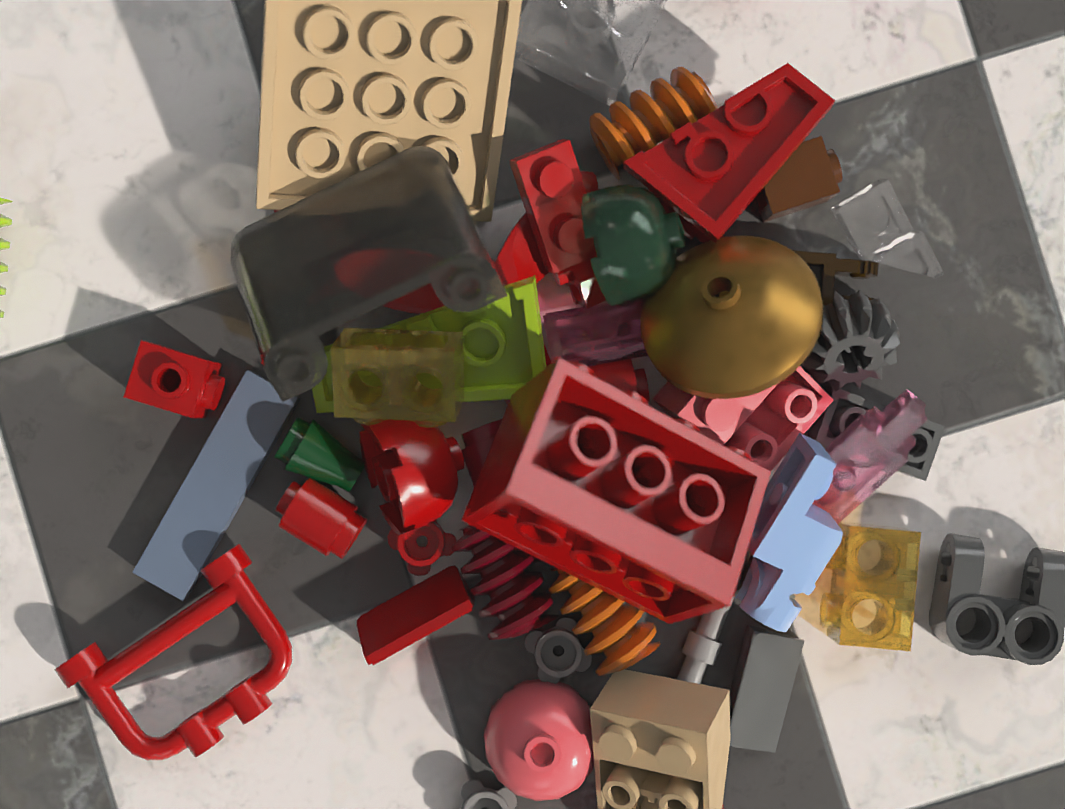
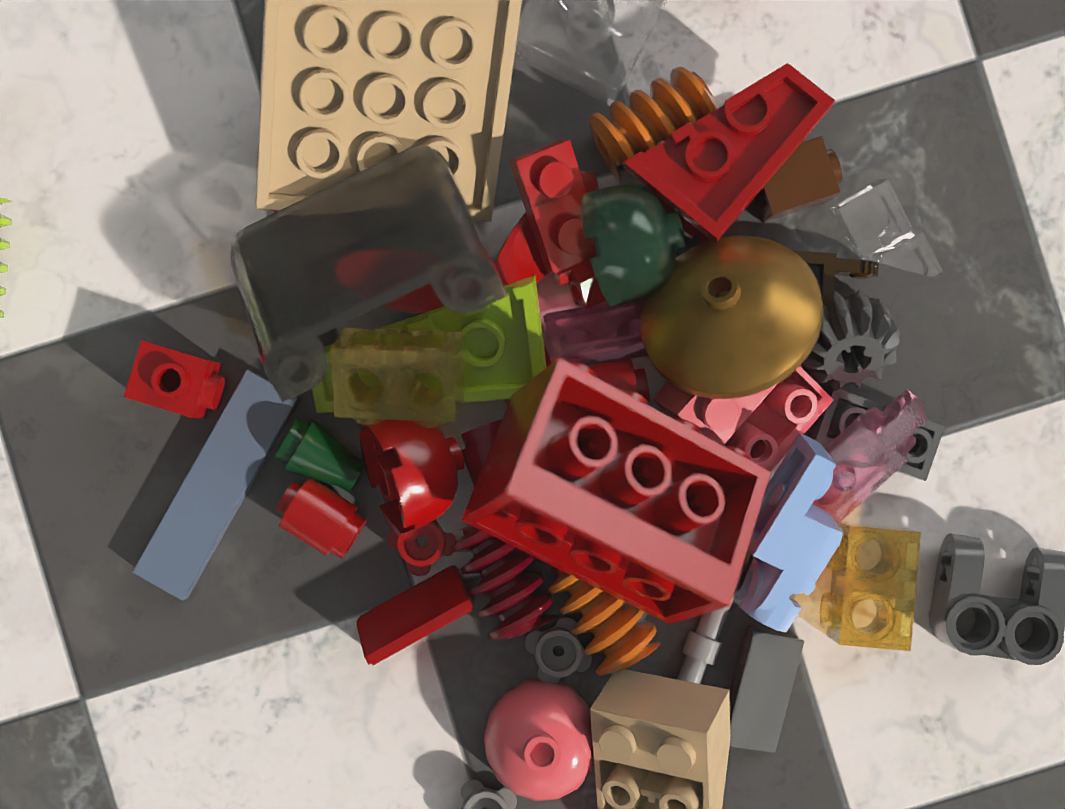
(201, 729): red bar -> none

